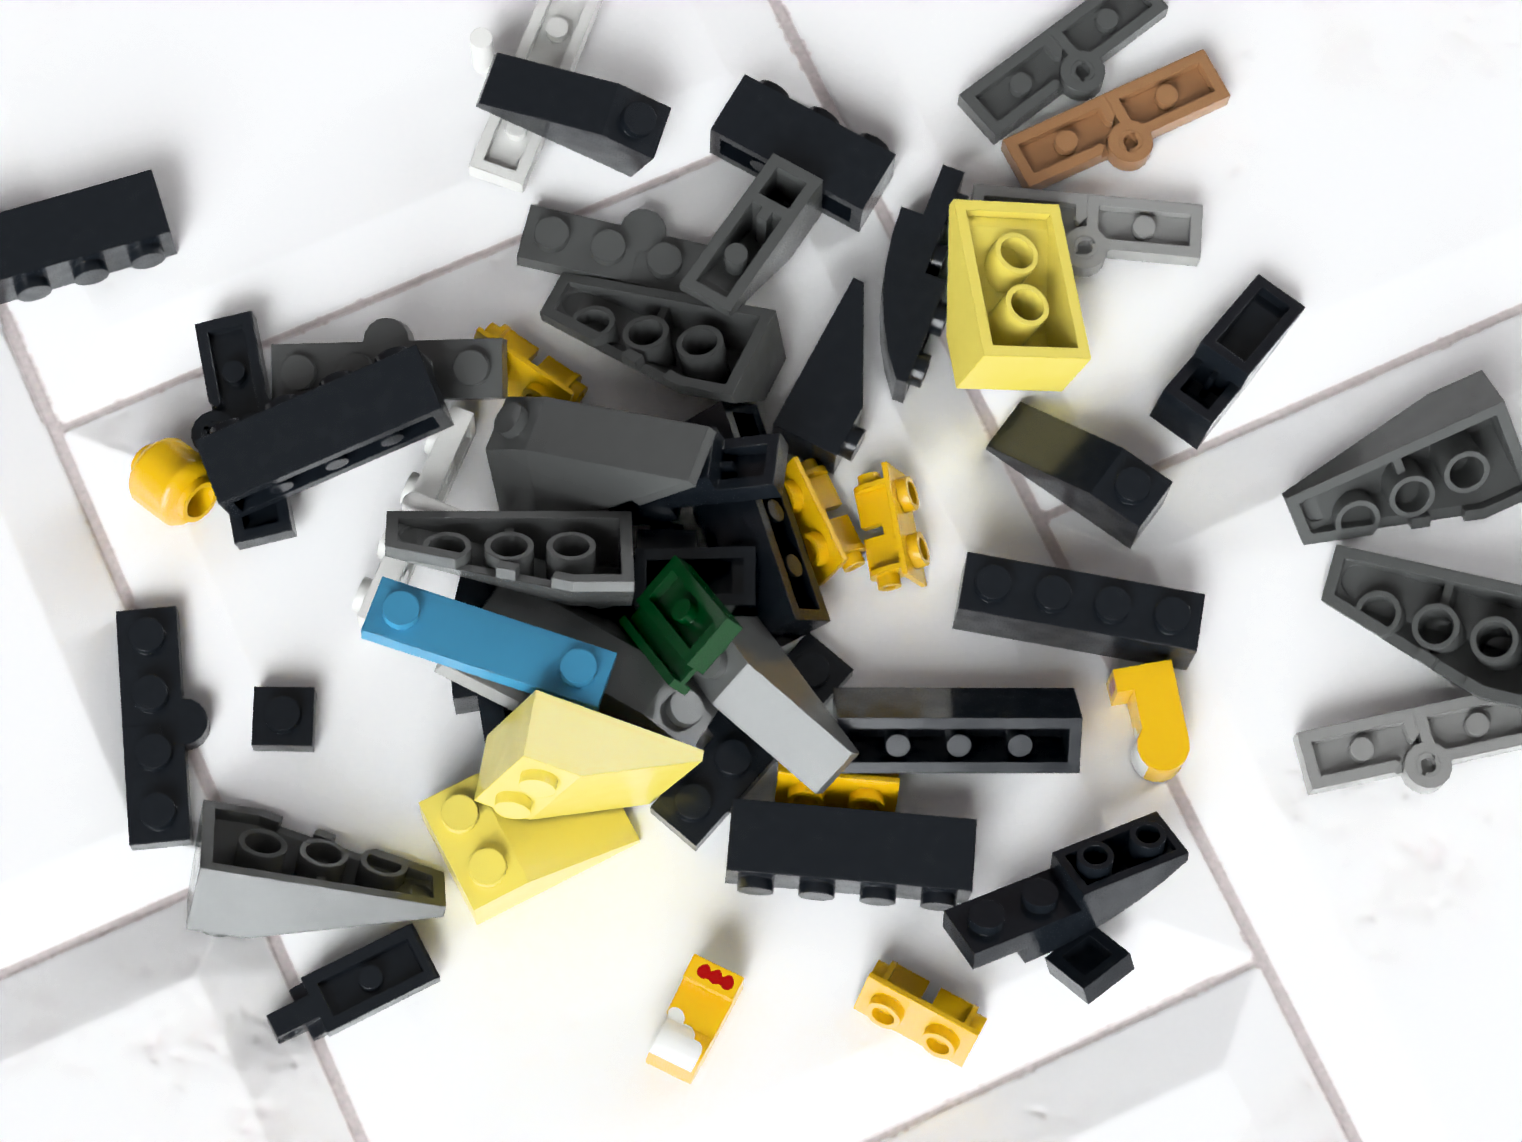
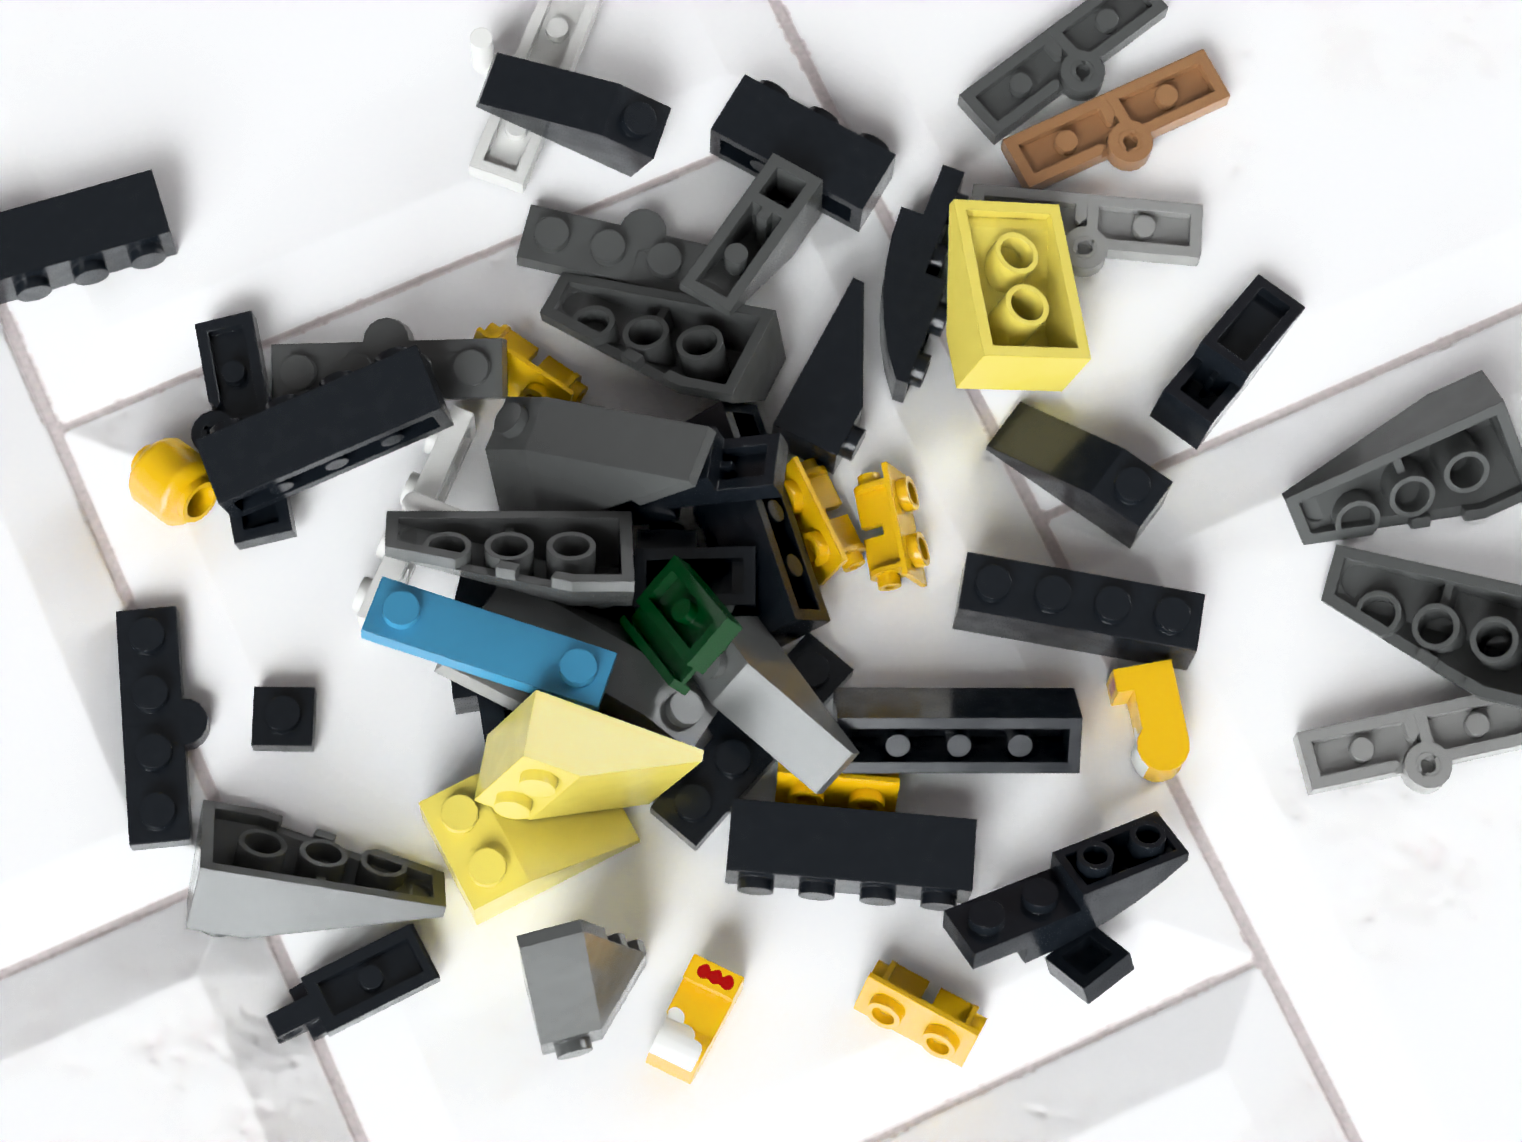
(577, 983): none -> wedge

